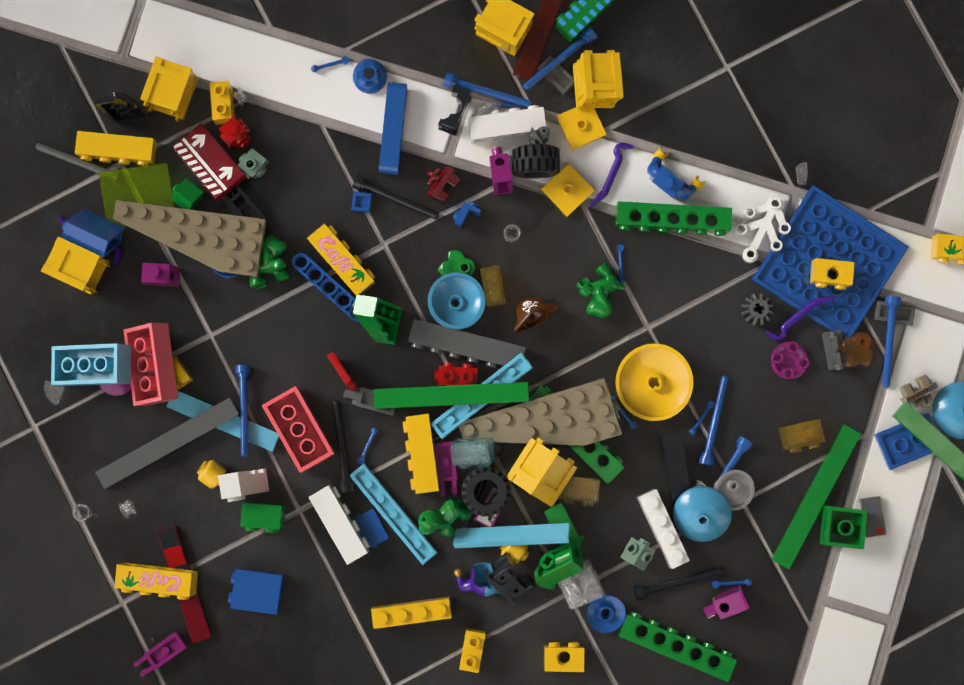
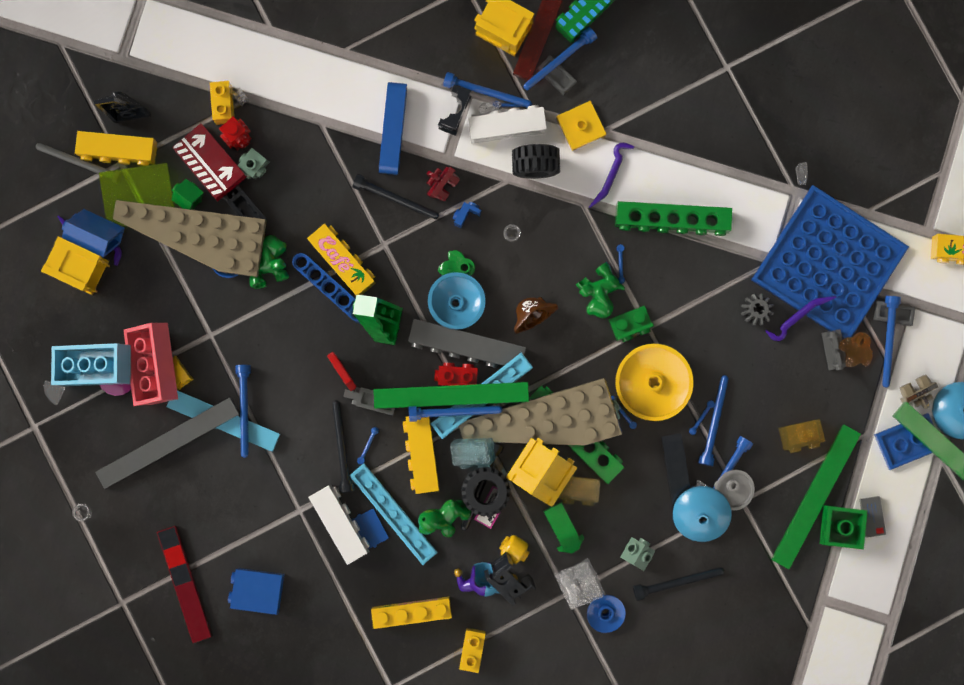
(127, 508): clear bush -> none
(156, 580): yellow brick -> none
(160, 275): magenta torso -> none
(162, 652): magenta hinge -> none
(169, 88): yellow container -> none
(209, 473): yellow head -> none
(238, 484): white wedge -> none
(263, 515): green brick -> none
(298, 429): coral brick -> none
(345, 60): blue hinge -> none
(361, 202): blue tile -> none
(371, 85): blue piece -> none
(416, 413): none -> blue piece
(445, 469): magenta hinge -> none
(493, 286): clear yellow brick -> none
(500, 172): magenta torso -> none
(512, 535): medium azure tile -> none
(539, 136): dark grey hinge -> none
(558, 565): green piece -> none
(567, 190): yellow plate -> none
(573, 664): yellow brick -> none
(598, 80): yellow container -> none
(631, 323): none -> green bracket
(663, 528): white brick -> none
(669, 181): blue torso -> none
(715, 584): blue hinge -> none
(721, 670): green brick -> none
(734, 598): magenta torso -> none
(764, 225): white plant -> none
(789, 360): magenta dish -> none
(843, 269): yellow brick -> none

